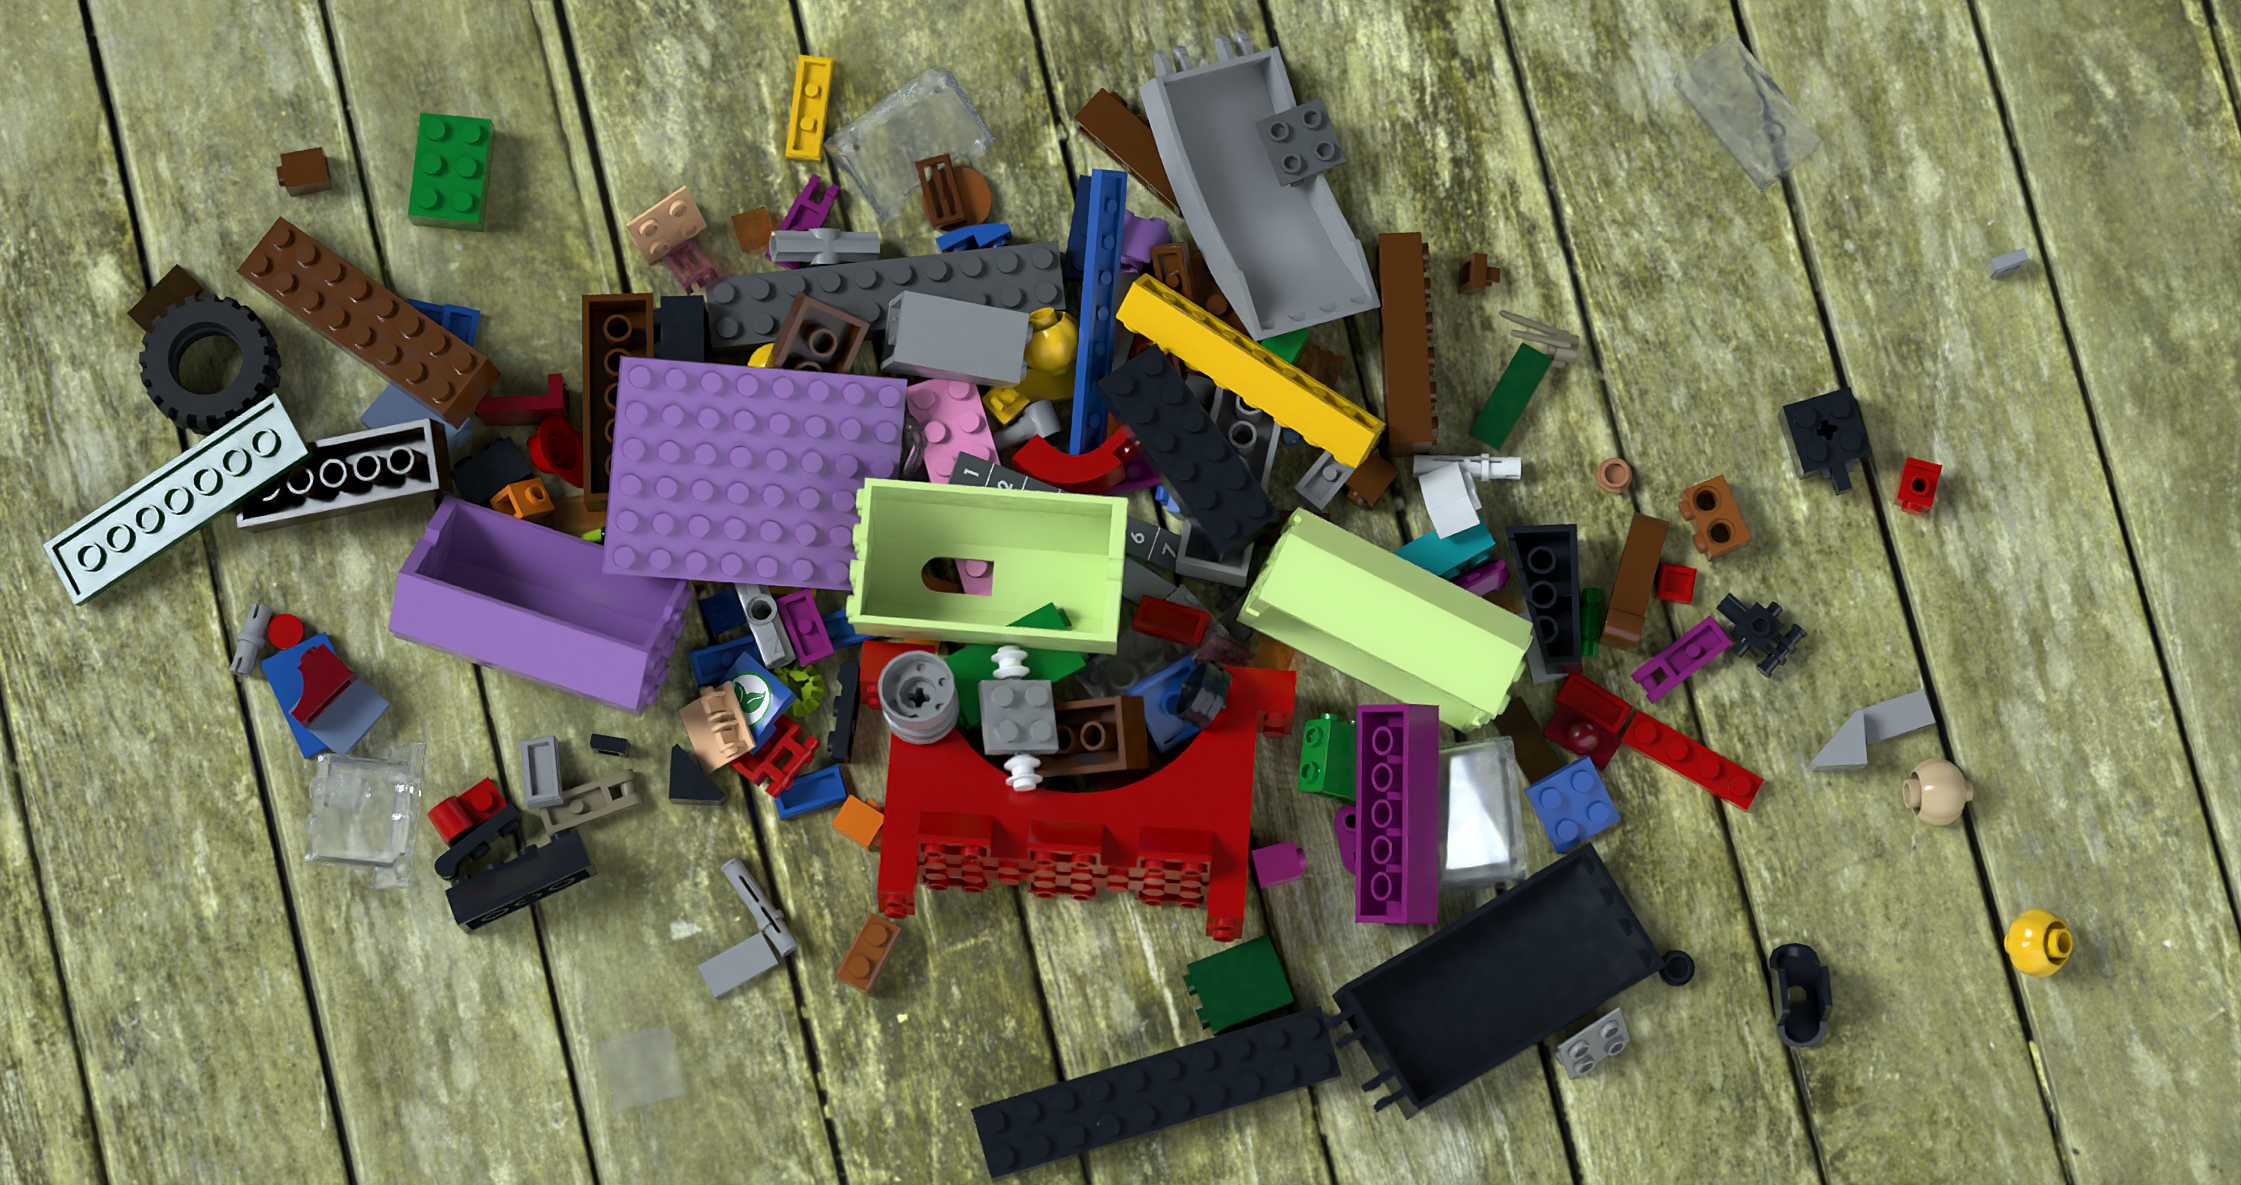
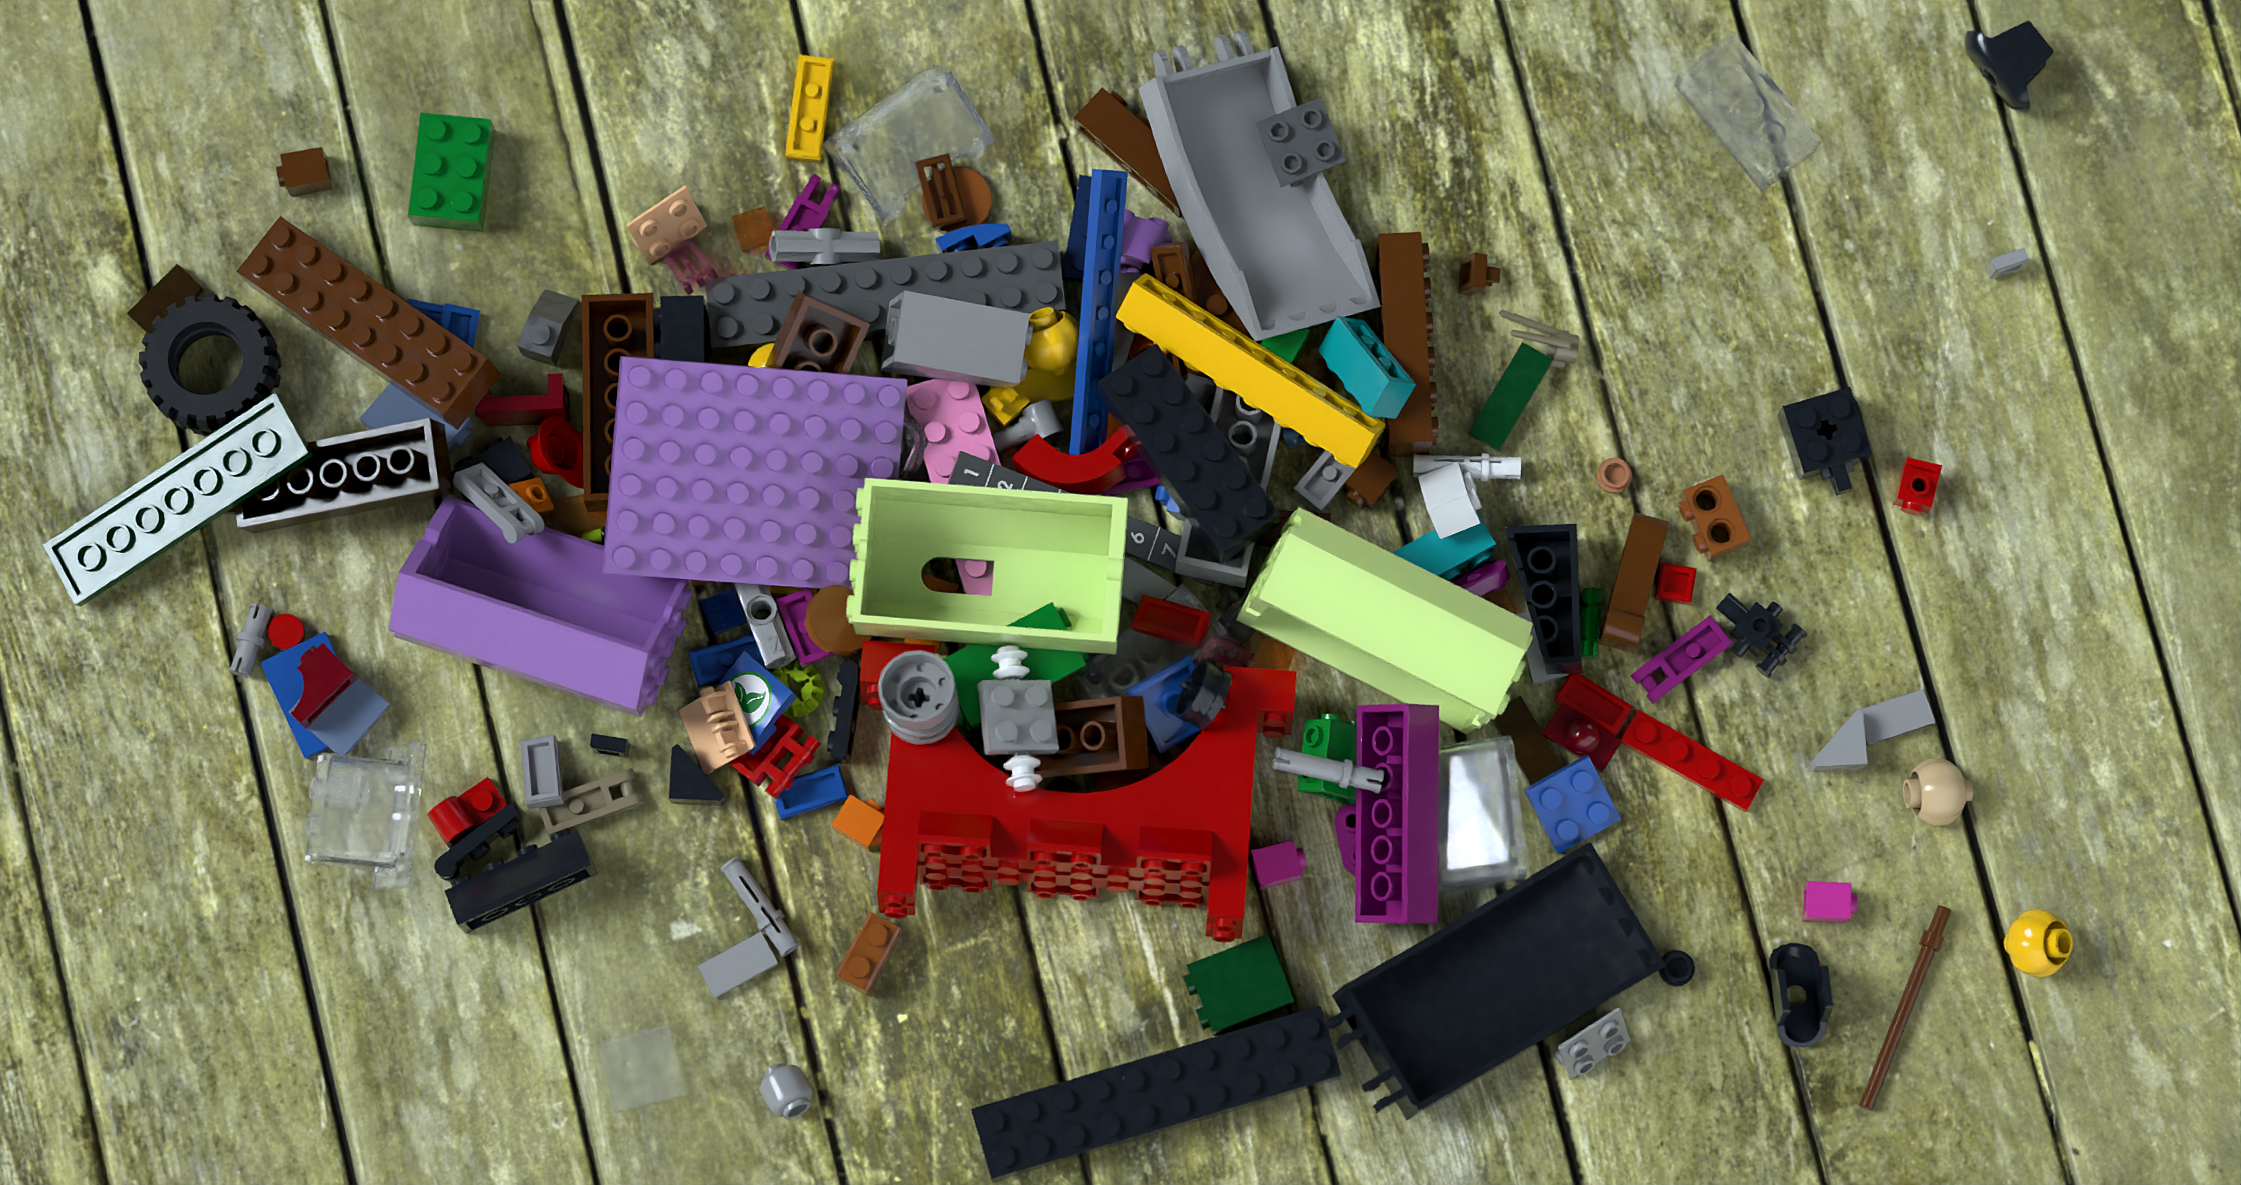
(498, 502): none -> light grey plate
(547, 327): none -> flat silver slope
(786, 1091): none -> light grey head
(828, 622): none -> dark orange tile
(1326, 769): none -> light grey pin
(1366, 368): none -> teal brick
(1828, 902): none -> dark pink brick
(1930, 943): none -> reddish brown bar
(2009, 61): none -> black piece

